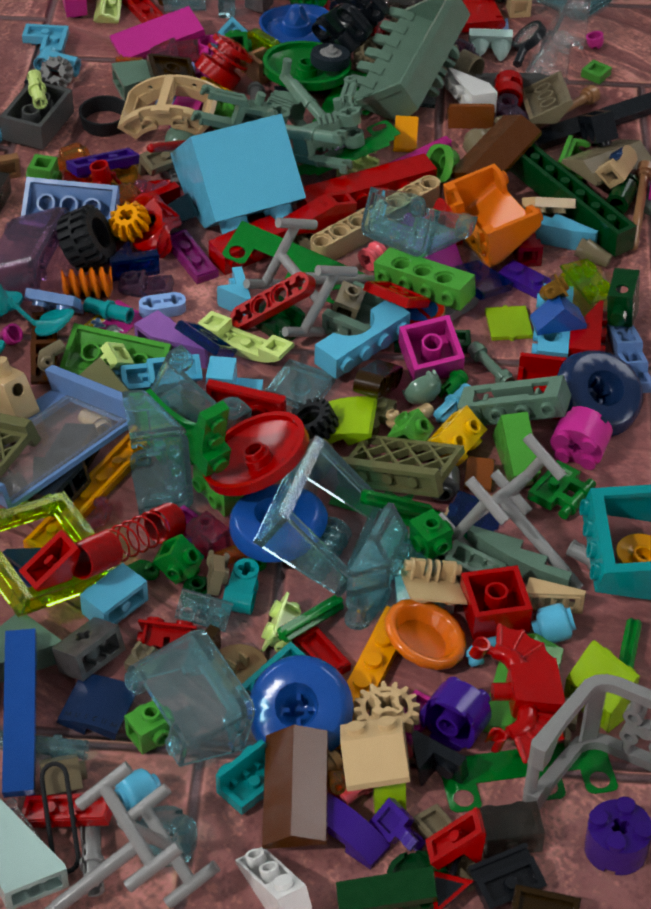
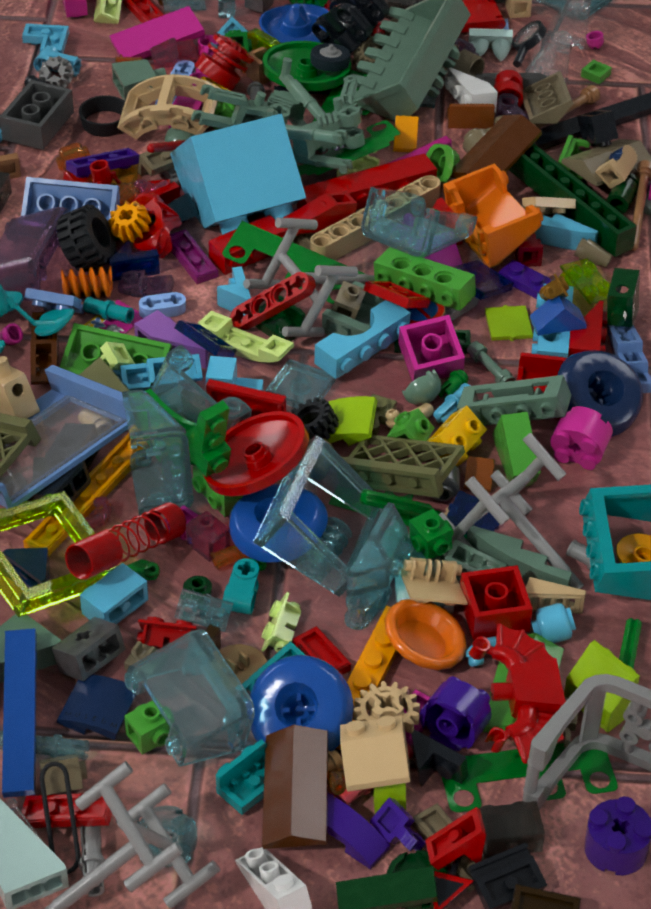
(37, 89): yellowish green pin -> none
(44, 167): bright green brick -> none
(47, 355): dark tan arm -> none
(52, 563): red slope -> none
(136, 787): medium azure head -> none
(167, 64): dark brown plate -> none
(178, 559): green brick -> none
(217, 573): dark tan plate -> none
(310, 618): green axle -> none
(369, 254): coral wheel -> none
(377, 379): dark brown beam -> none
(551, 492): green plate -> none

